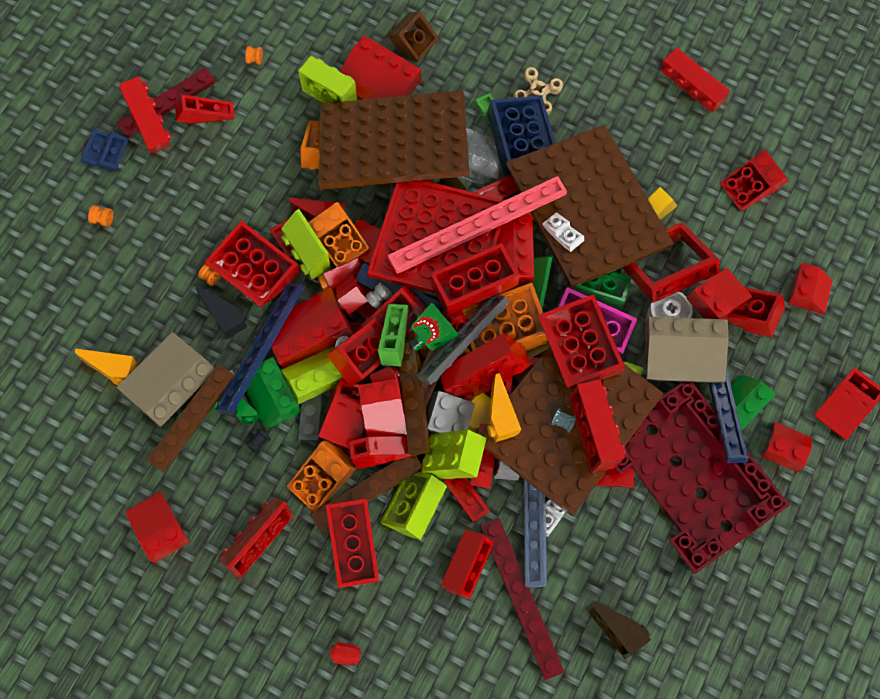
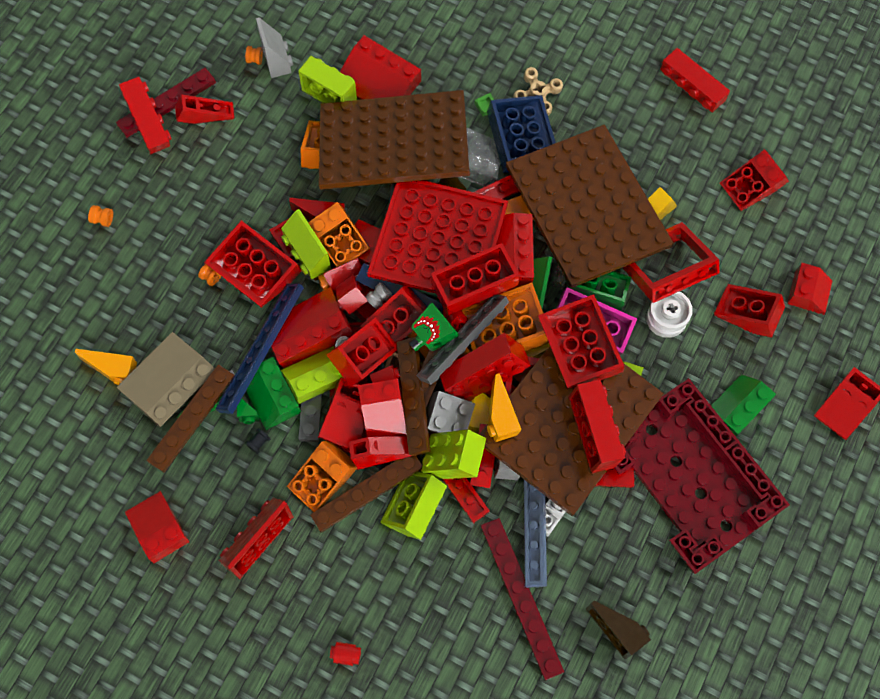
(104, 150): dark blue slope -> none
(225, 314): black slope -> none
(274, 50): none -> light grey slope
(352, 543): red brick -> none
(393, 335): bright green slope -> none
(413, 36): reddish brown slope -> none
(467, 564): red brick -> none
(477, 225): coral plate -> none
(562, 232): white slope -> none
(563, 420): clear light blue bush -> none
(686, 349): dark tan slope -> none
(719, 296): red slope -> none
(728, 422): dark blue tile -> none
(787, 447): red slope -> none

